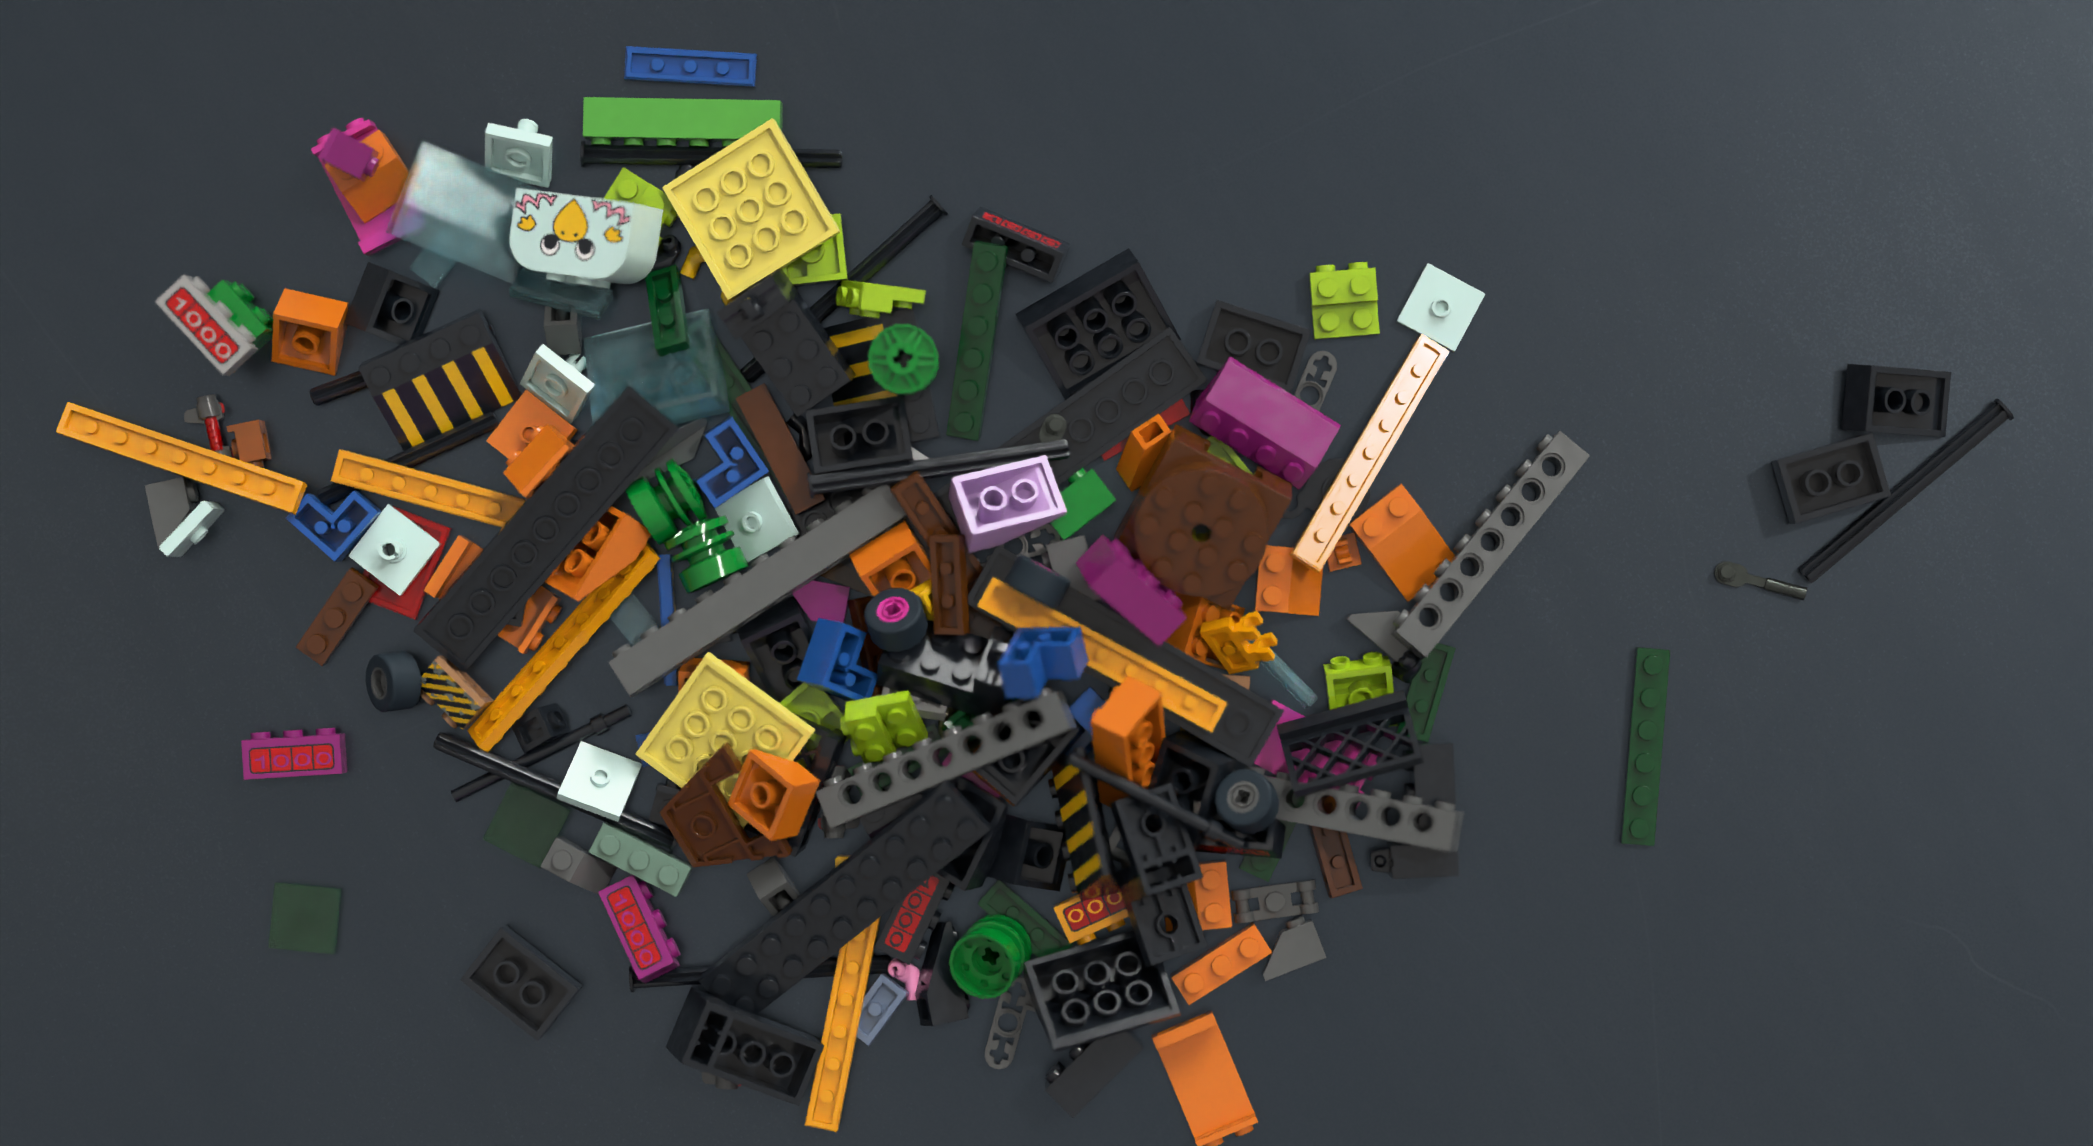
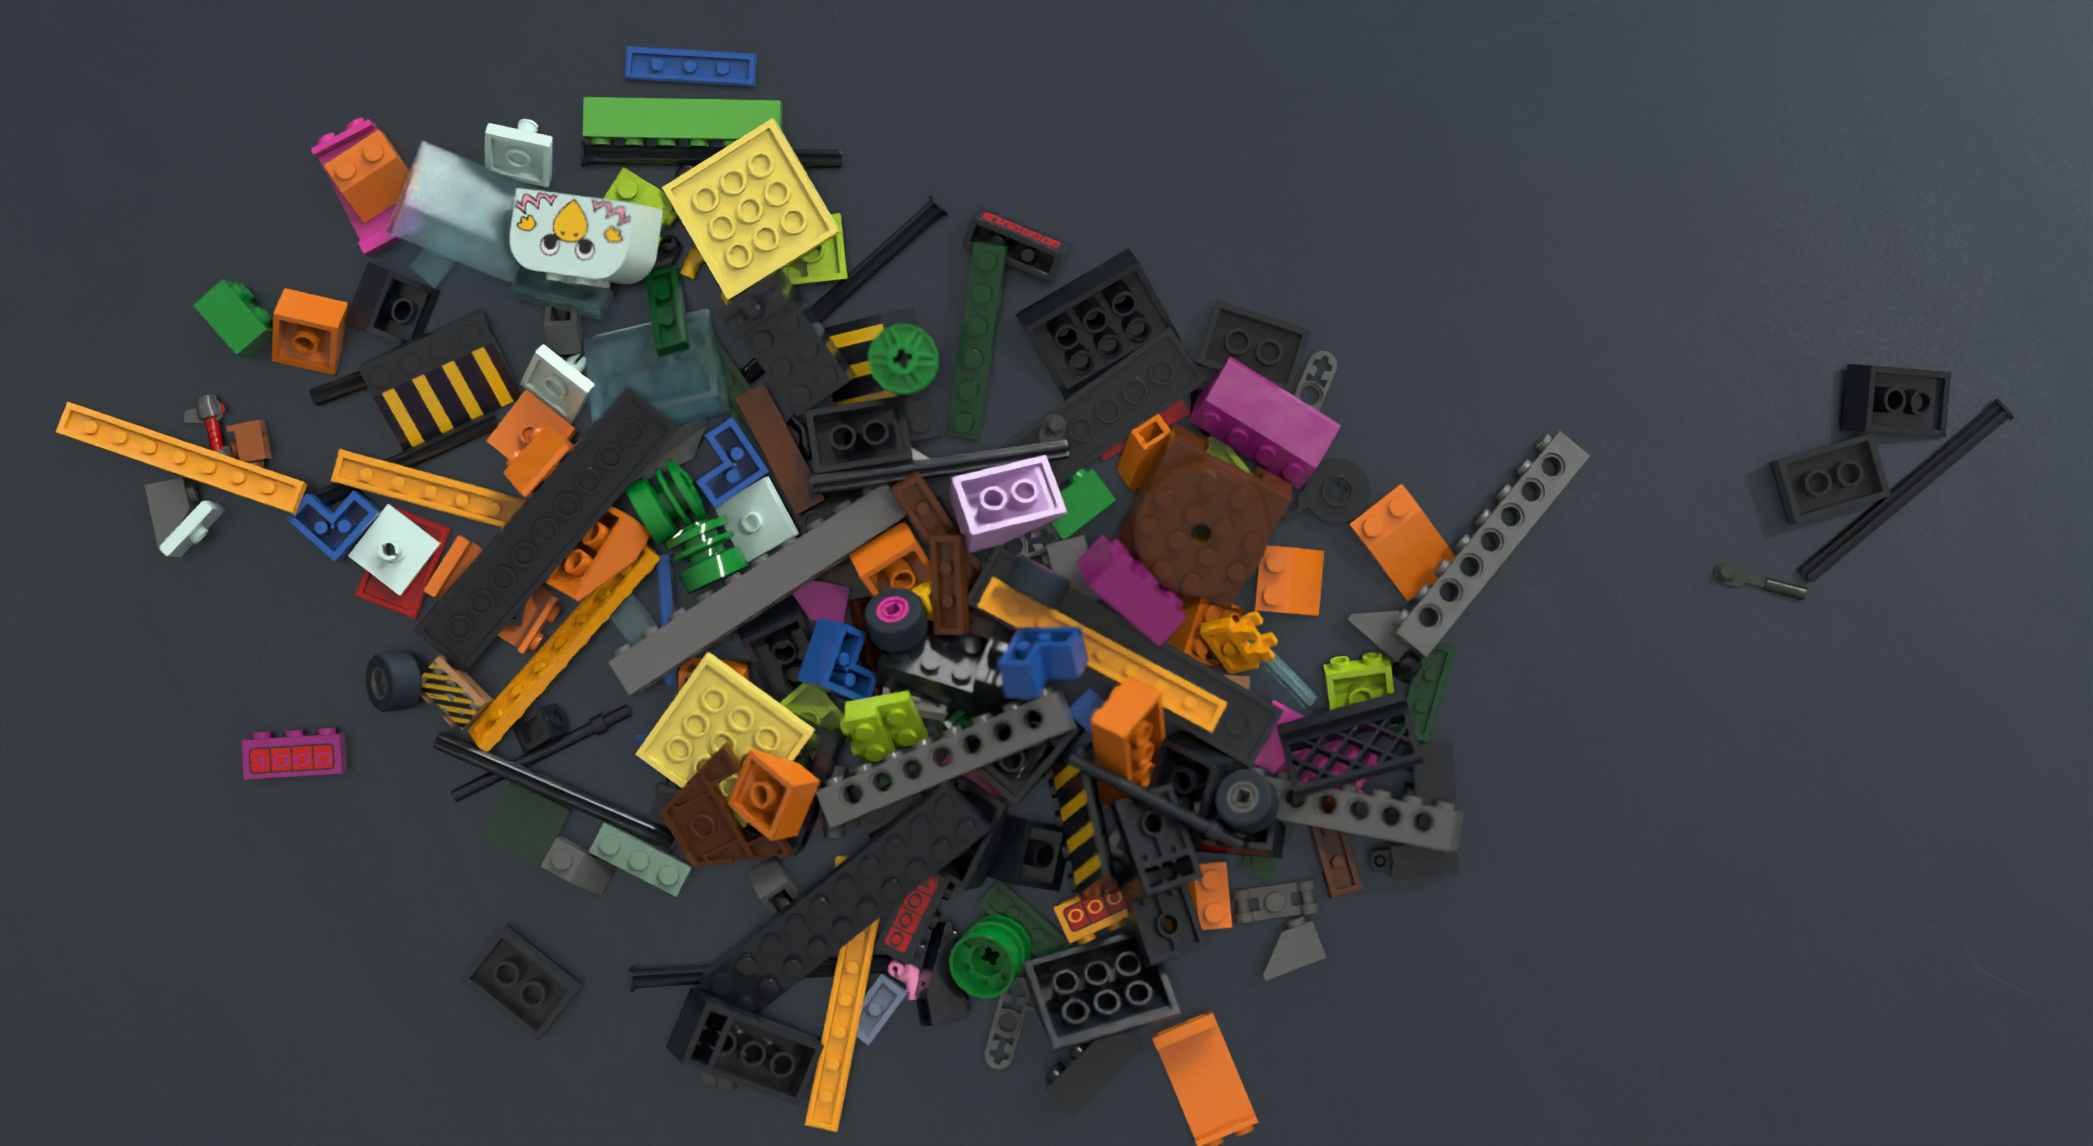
(207, 324): light grey brick -> none
(305, 918): clear green plate -> none
(337, 616): reddish brown plate -> none
(349, 155): magenta slope -> none
(599, 781): light aqua plate -> none
(640, 928): magenta brick -> none
(871, 298): lime plate -> none
(1220, 963): orange brick -> none
(1344, 301): lime plate -> none
(1344, 553): orange tile -> none
(1369, 453): tile -> none
(1440, 307): light aqua plate -> none
(1645, 746): dark green plate -> none

